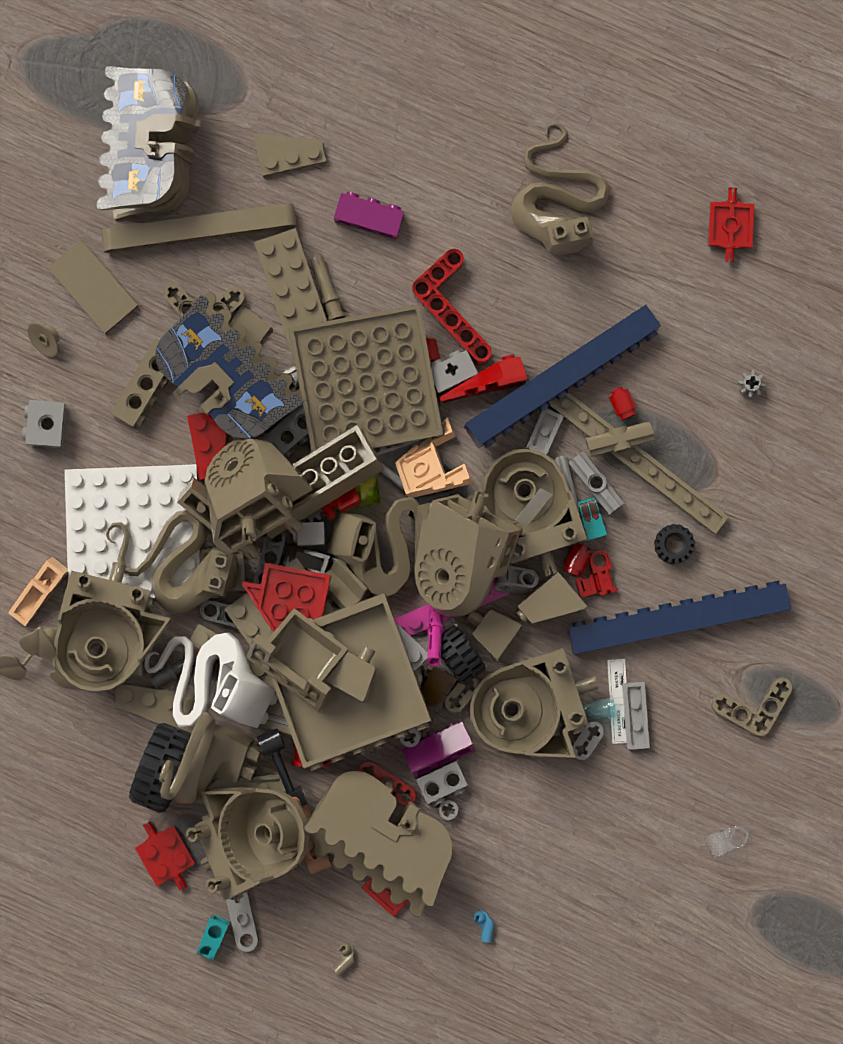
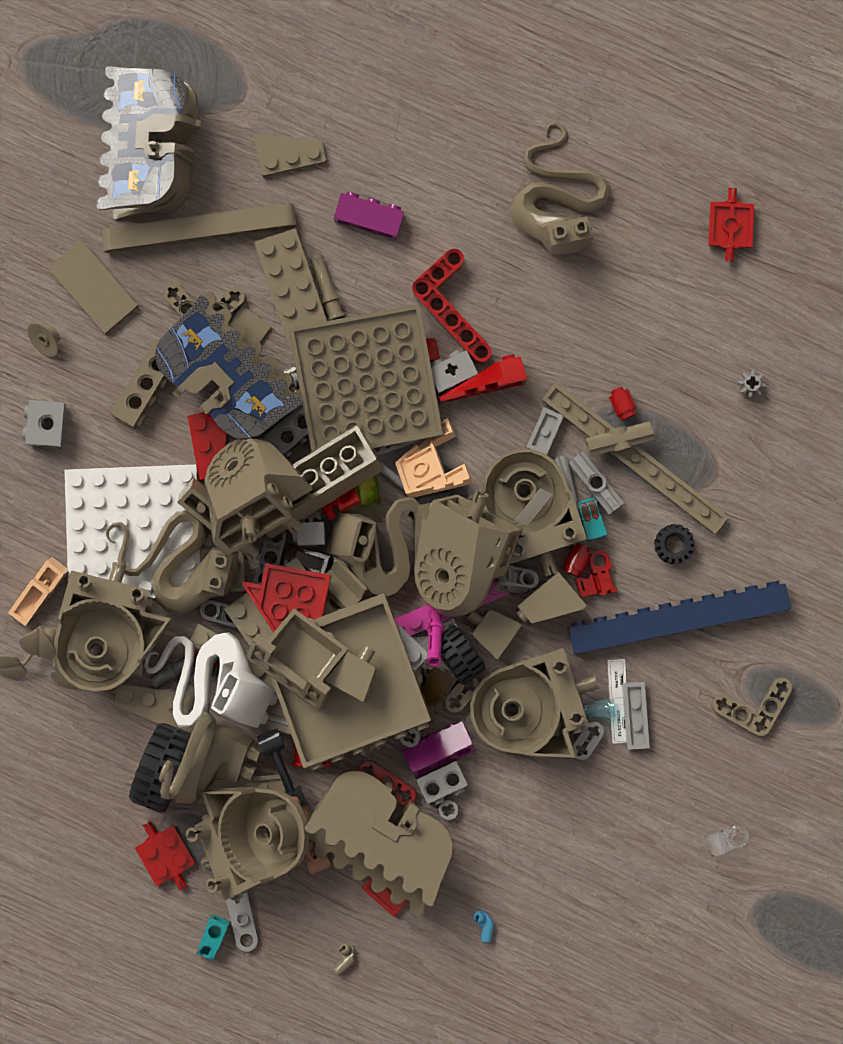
(562, 376): dark blue brick -> none

